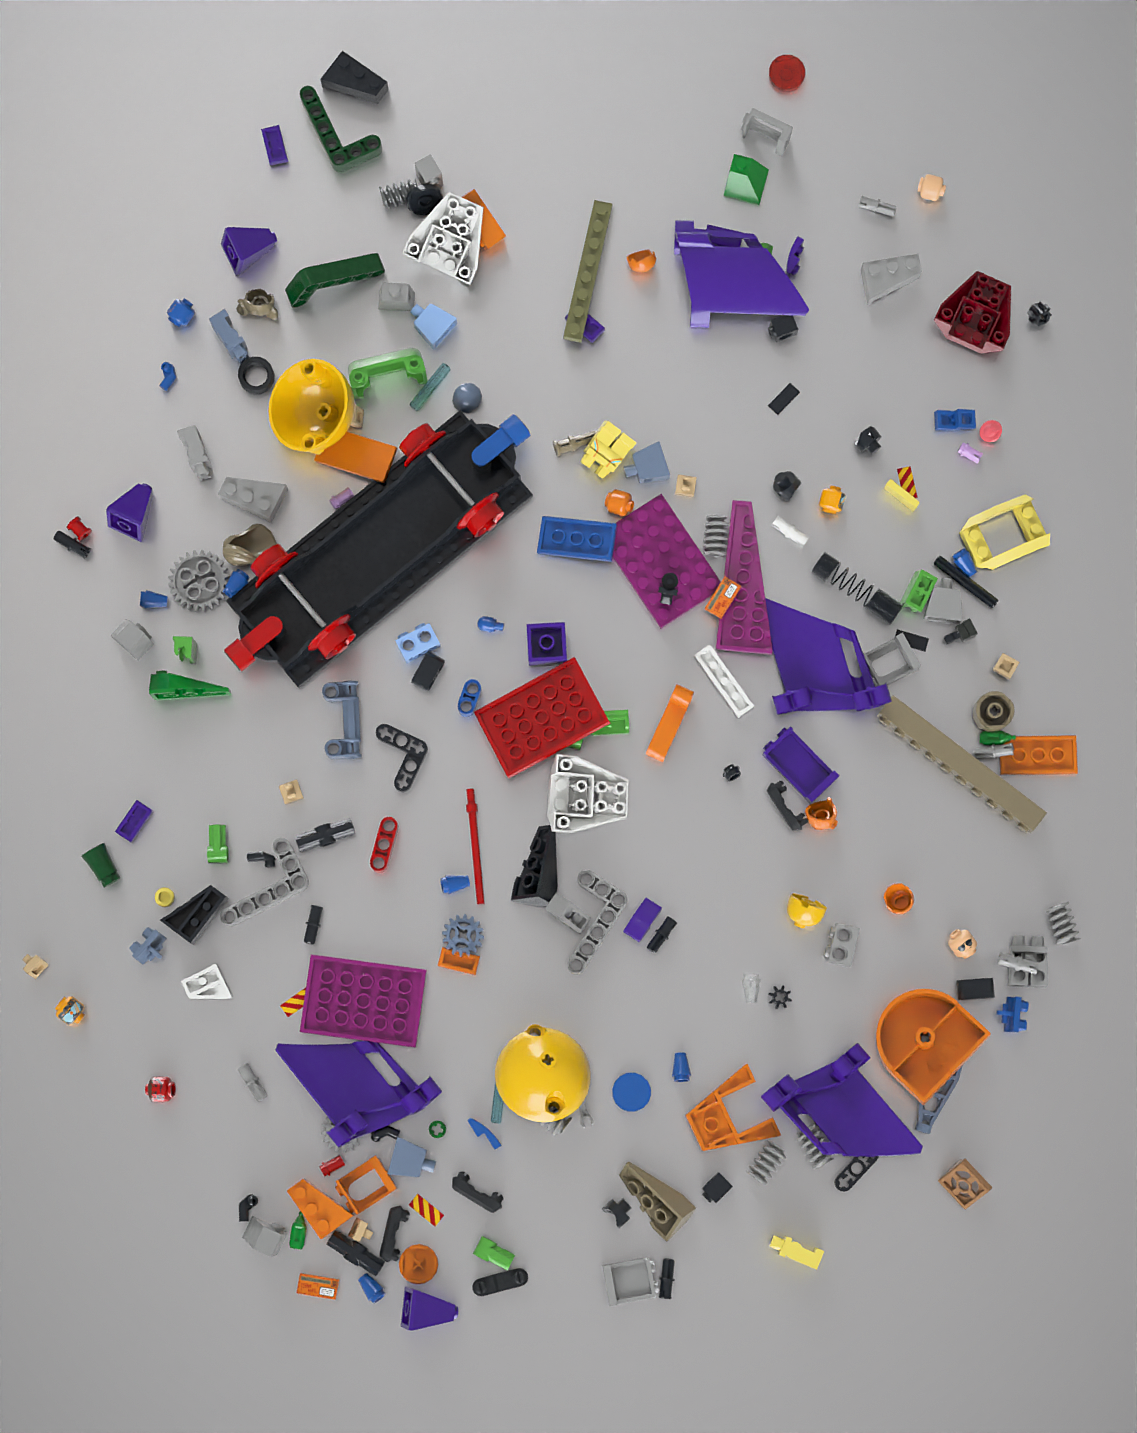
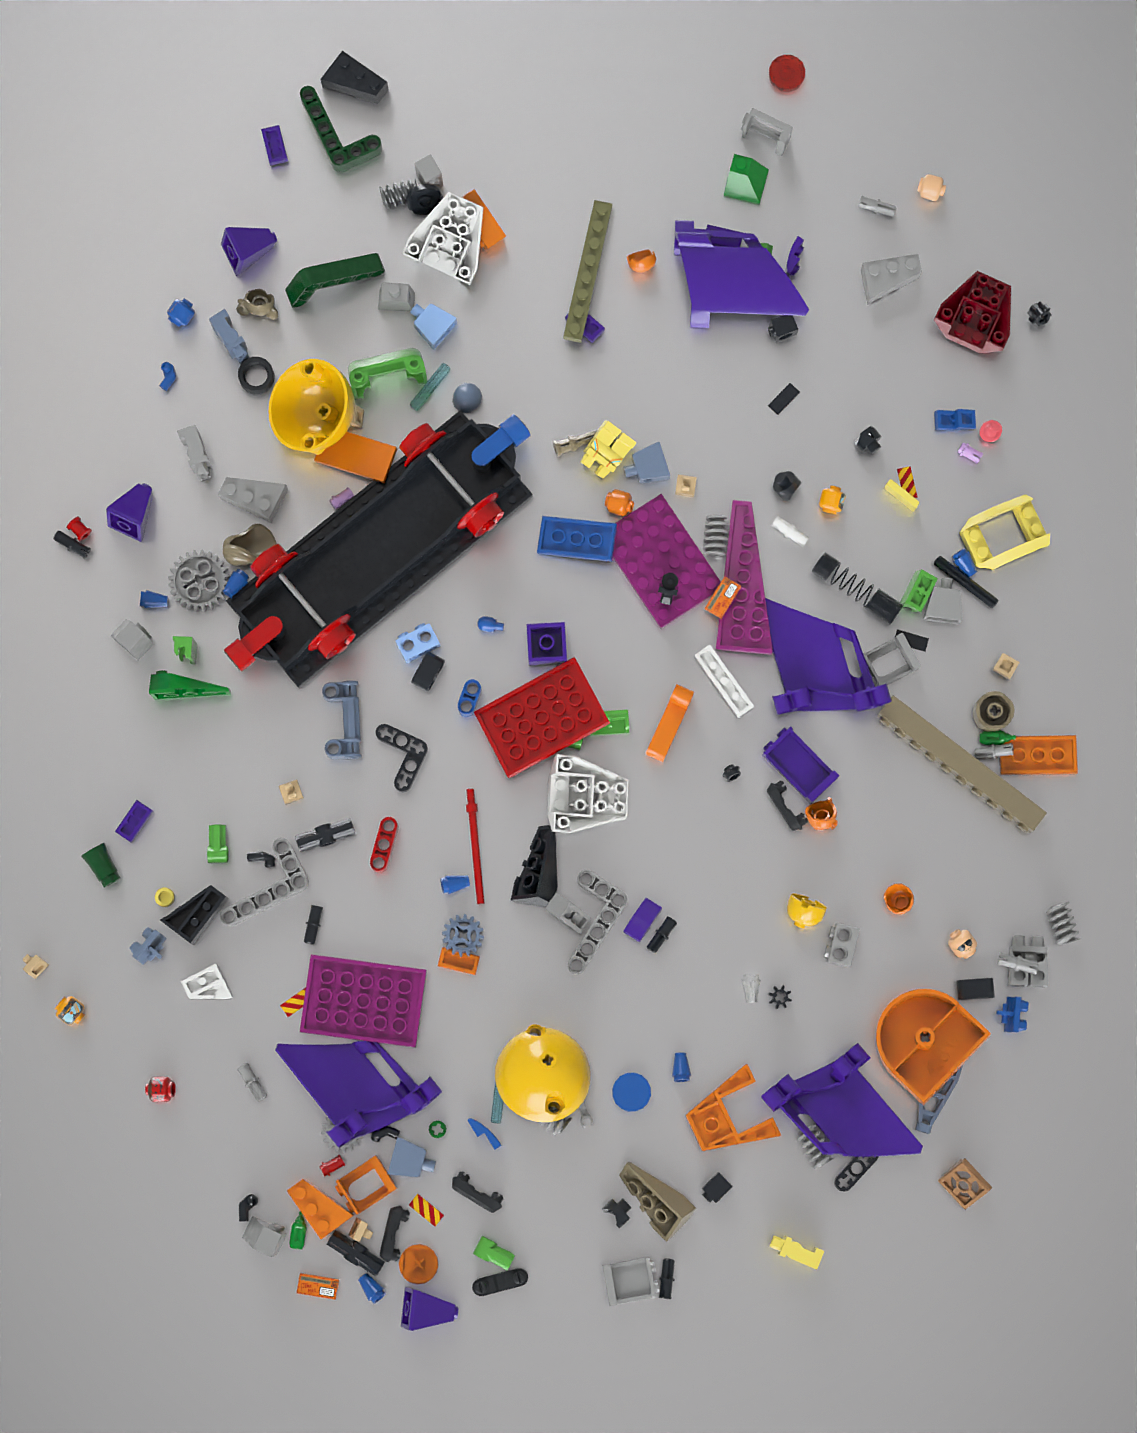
(767, 1162): light grey piece -> none
(963, 631): pearl dark grey piece -> none

